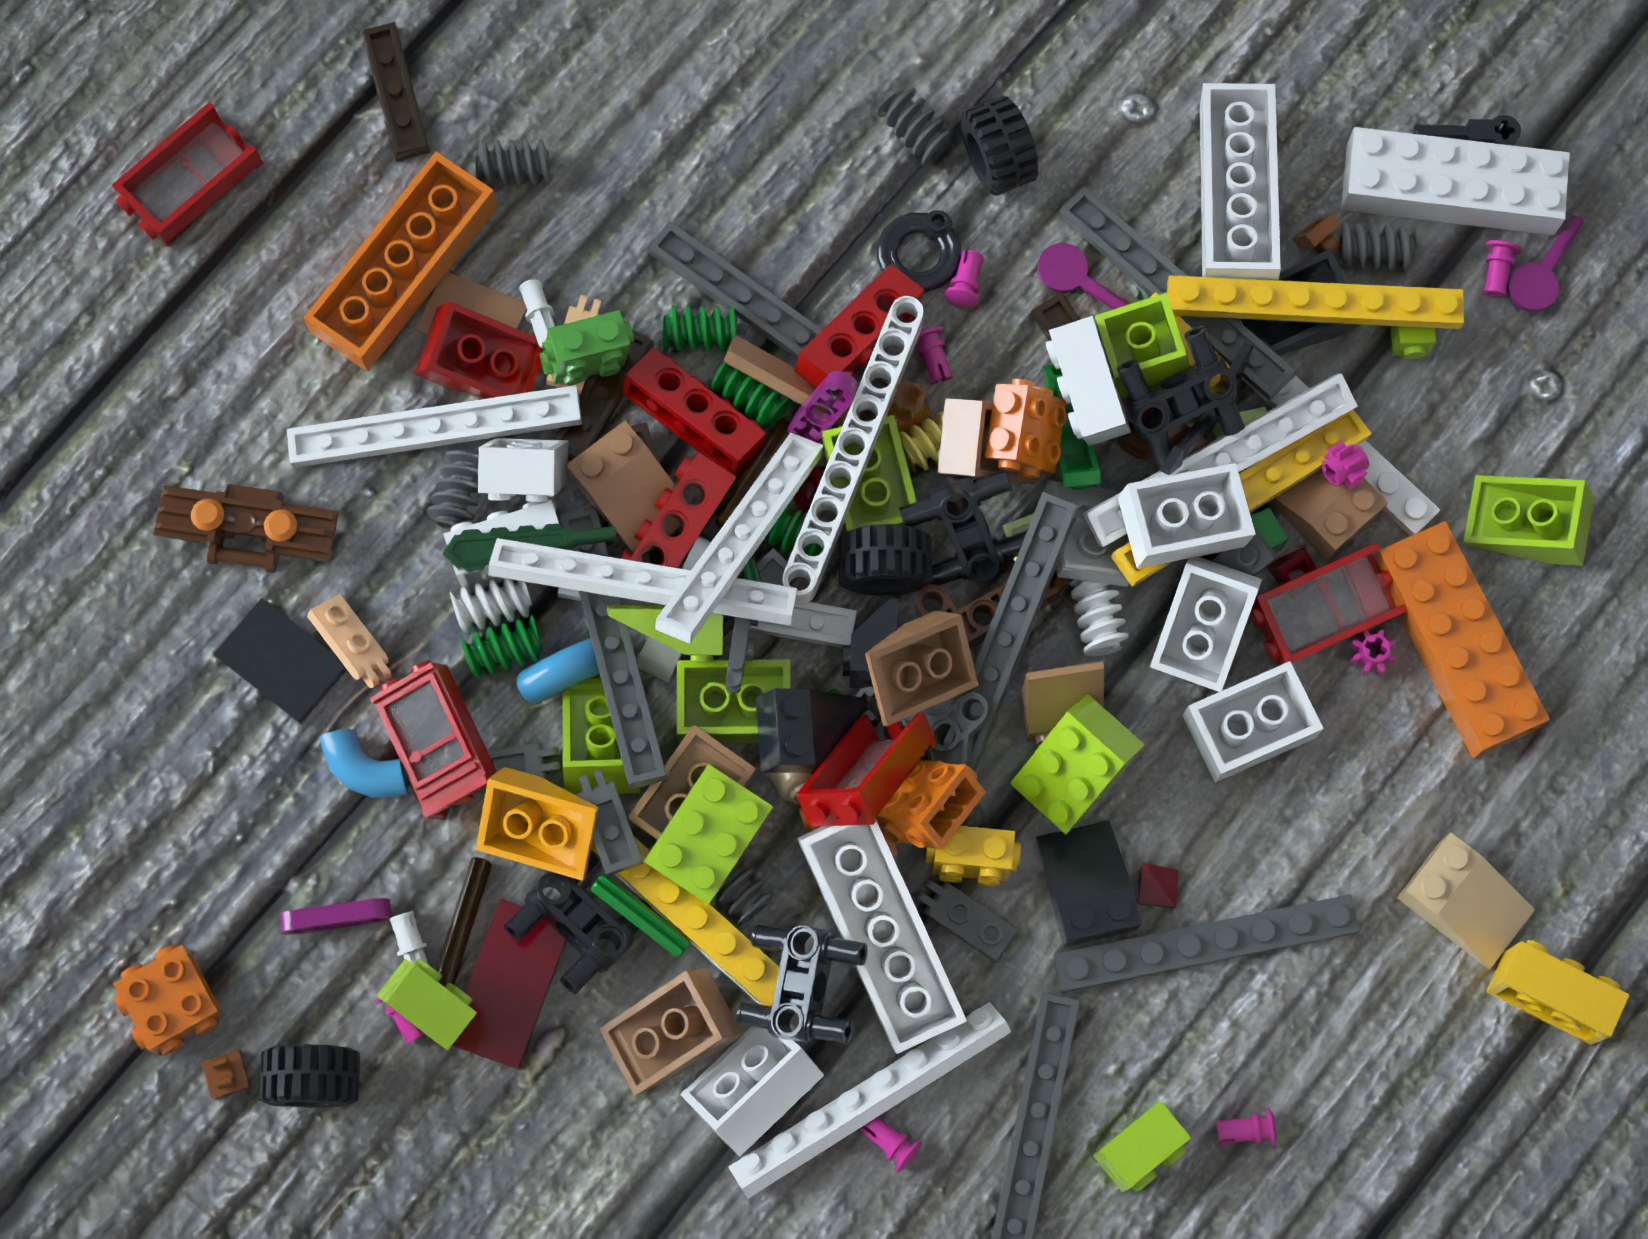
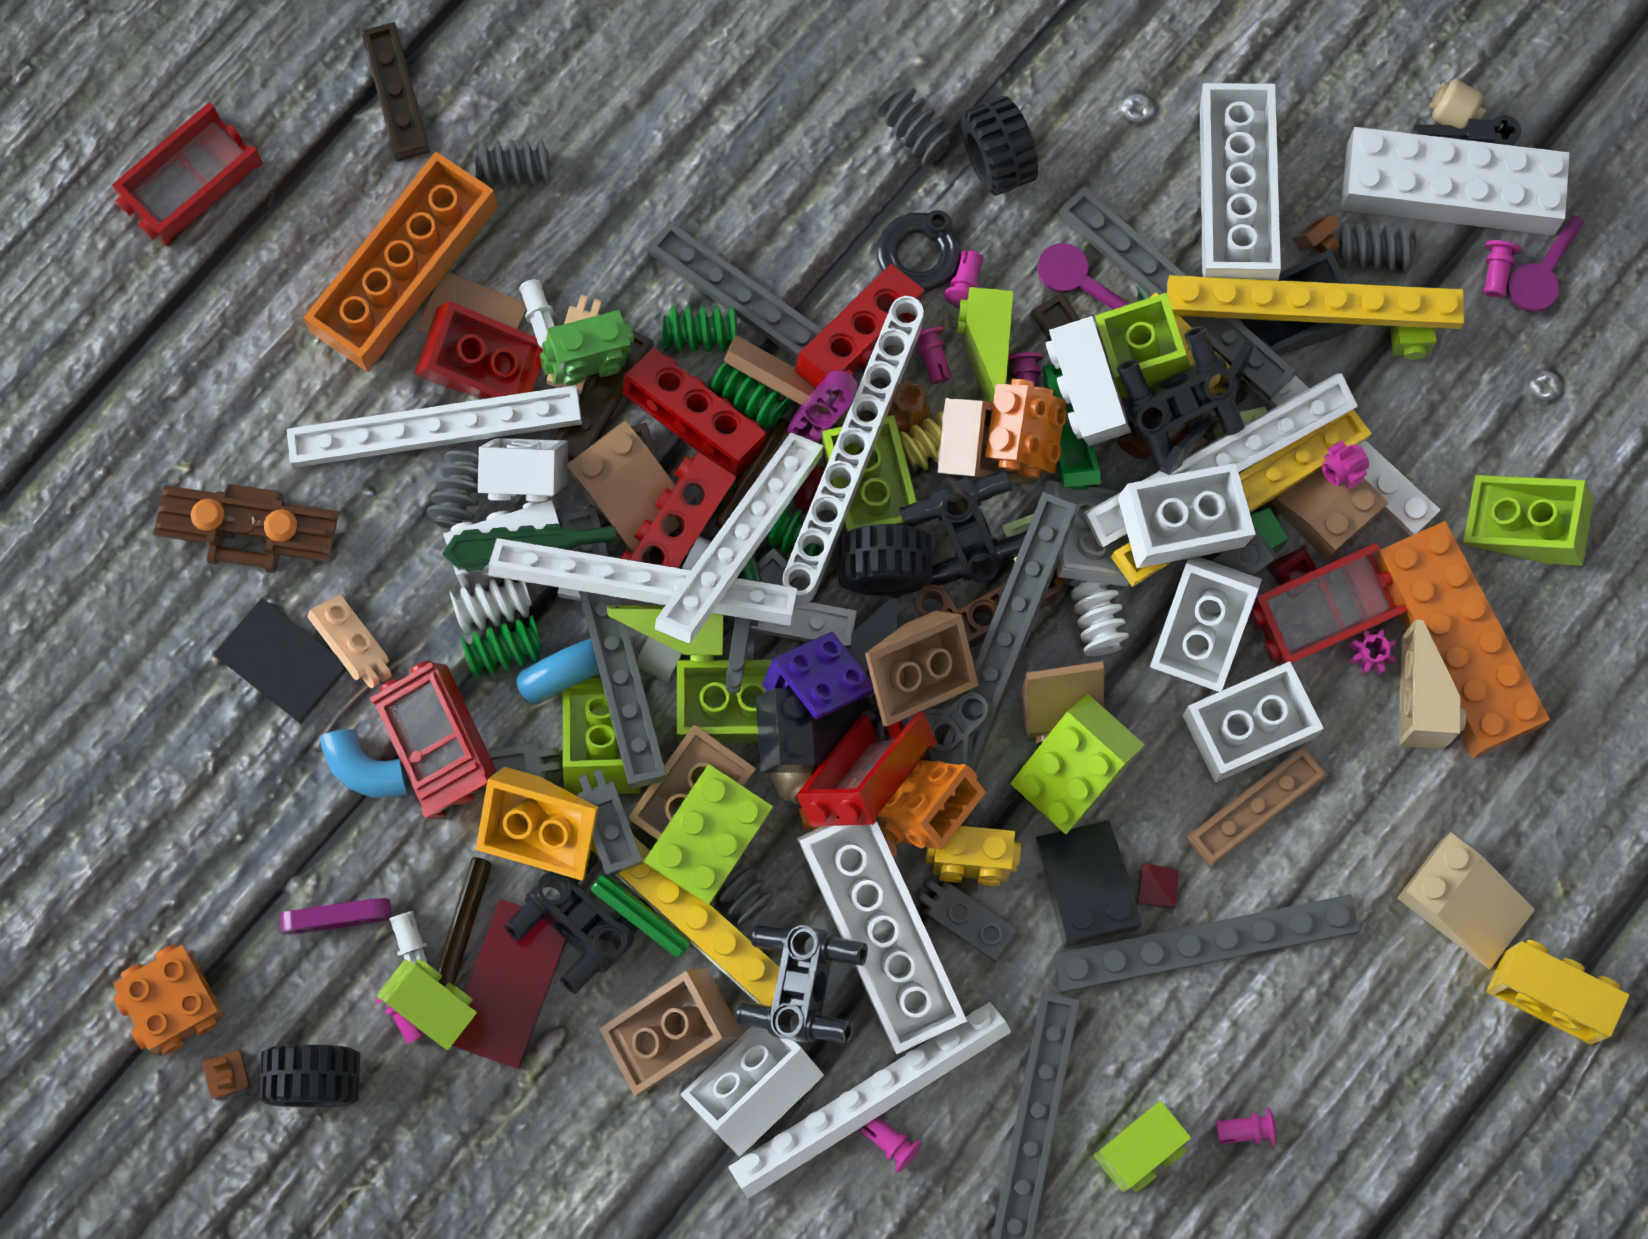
(820, 675): none -> dark purple bracket
(986, 331): none -> lime slope
(1026, 366): none -> dark pink pin
(1256, 806): none -> medium nougat tile
(1428, 697): none -> tan slope
(1456, 104): none -> tan head

